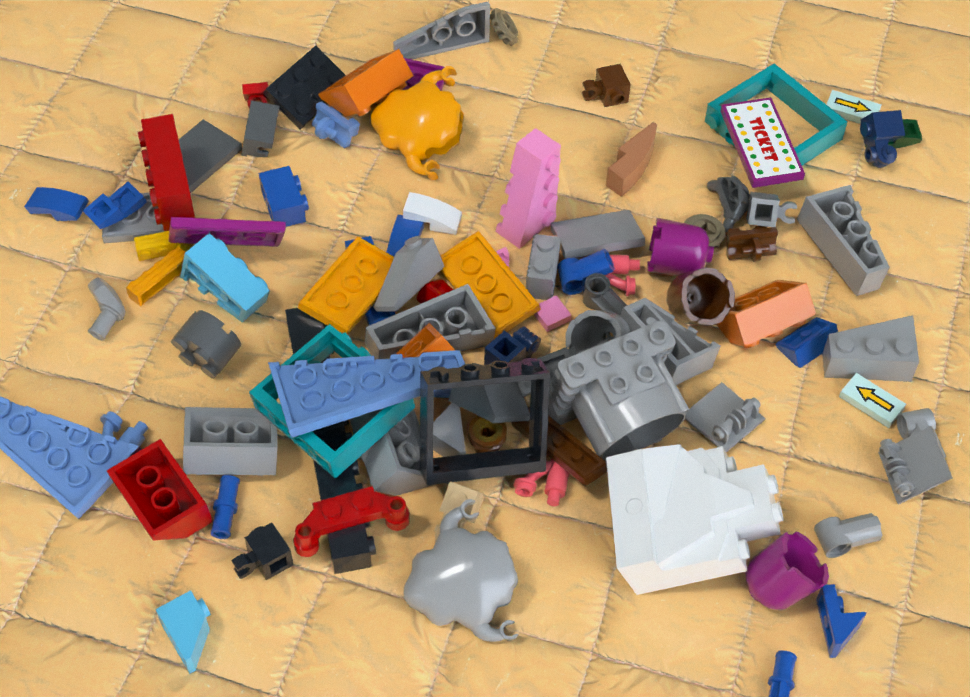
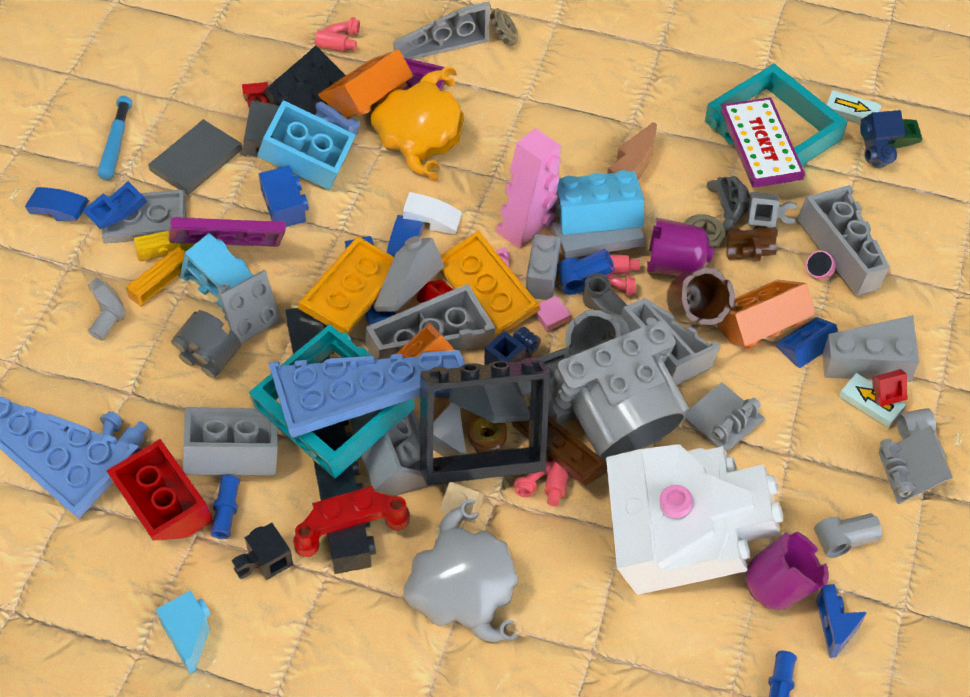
(111, 151): none -> dark azure piece
(166, 170): red brick -> none
(249, 306): none -> light grey hinge
(306, 144): none -> medium azure brick
(332, 39): none -> coral plant
(599, 202): none -> medium azure brick
(610, 85): reddish brown brick -> none
(675, 501): none -> bright pink tile
(820, 265): none -> black tile
(890, 387): none -> red tile

